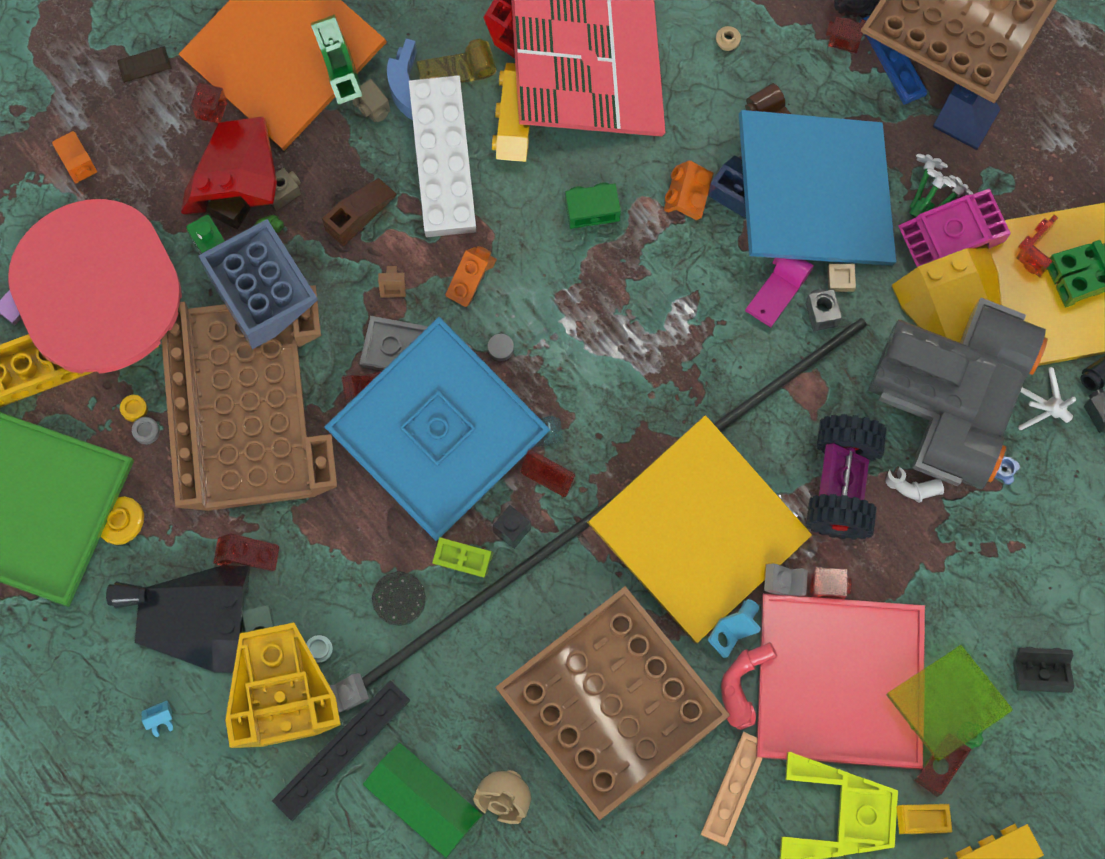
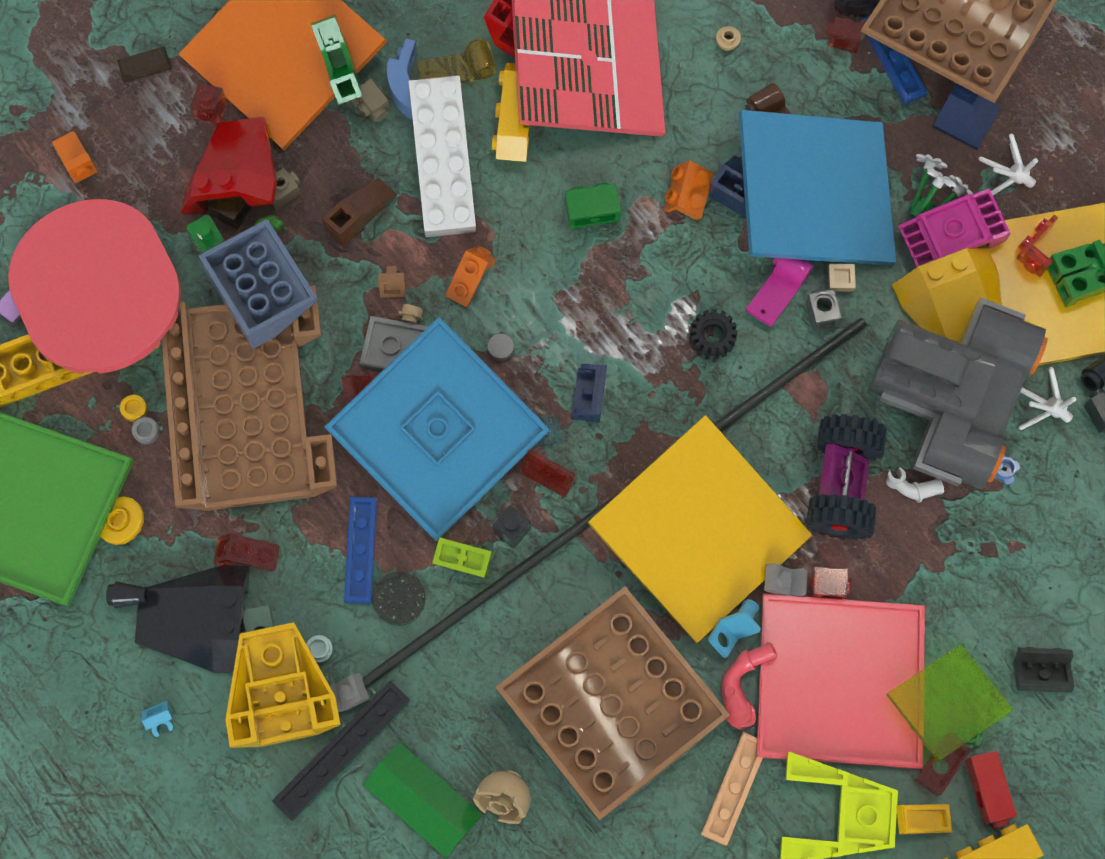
(360, 550): none -> blue tile
(411, 314): none -> tan plate
(589, 393): none -> dark blue hinge
(720, 321): none -> black tyre
(991, 789): none -> red brick
(1017, 173): none -> white plant

